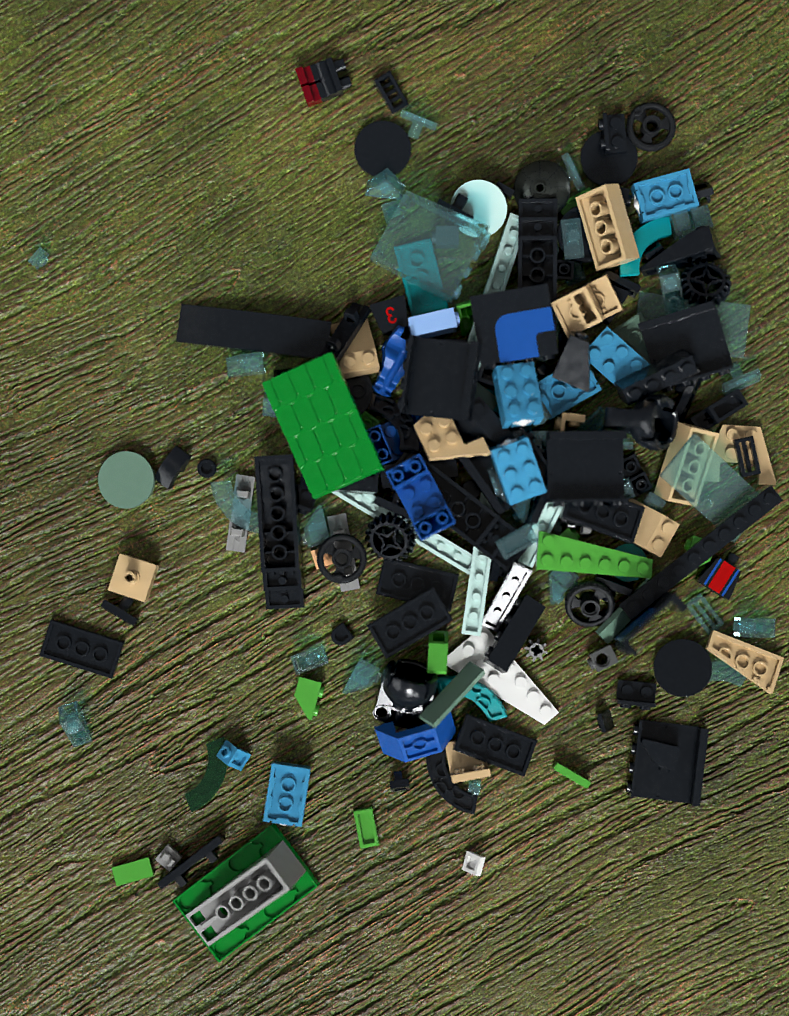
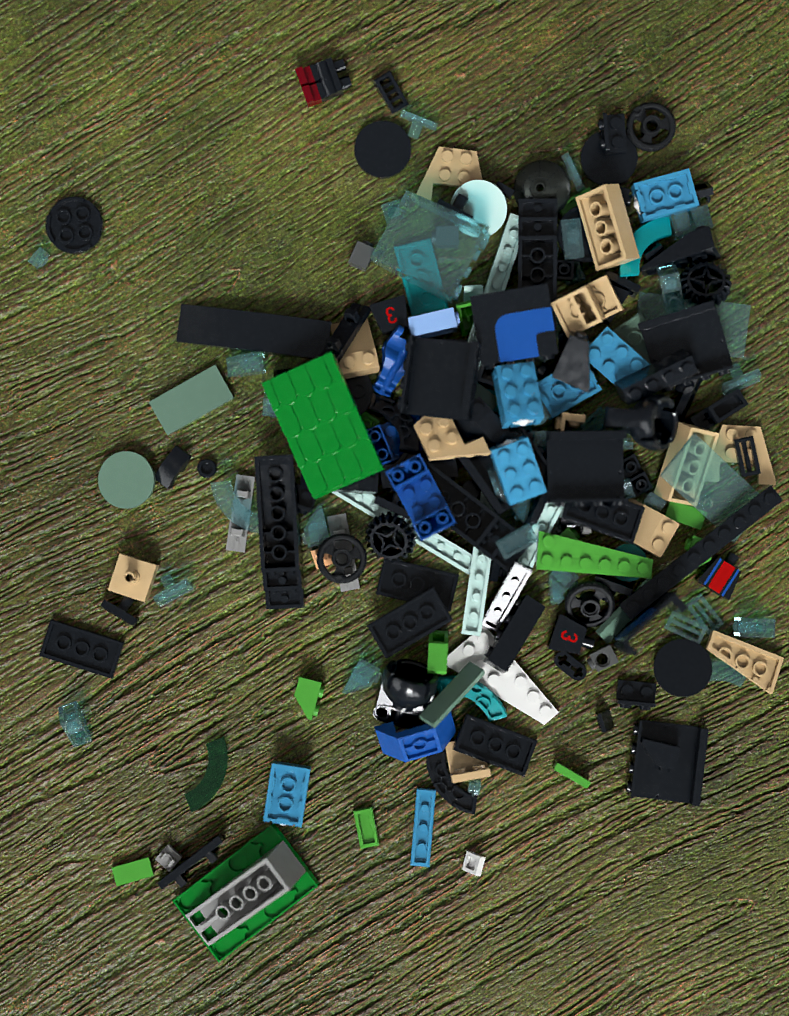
(74, 225): none -> black tile
(172, 590): none -> clear light blue tile
(191, 400): none -> sand green tile
(233, 756): dark azure bracket -> none
(309, 659): clear light blue slope -> none
(341, 634): black tile -> none
(361, 255): none -> dark grey brick
(385, 186): clear light blue slope -> none
(399, 784): black tile -> none
(423, 827): none -> dark azure tile
(450, 168): none -> tan wing
(471, 290): none -> light aqua slope
(538, 654): light grey gear -> none
(566, 669): none -> black beam
(569, 636): none -> black torso
(685, 515): none -> bright green tile
(701, 633): none -> clear light blue tile

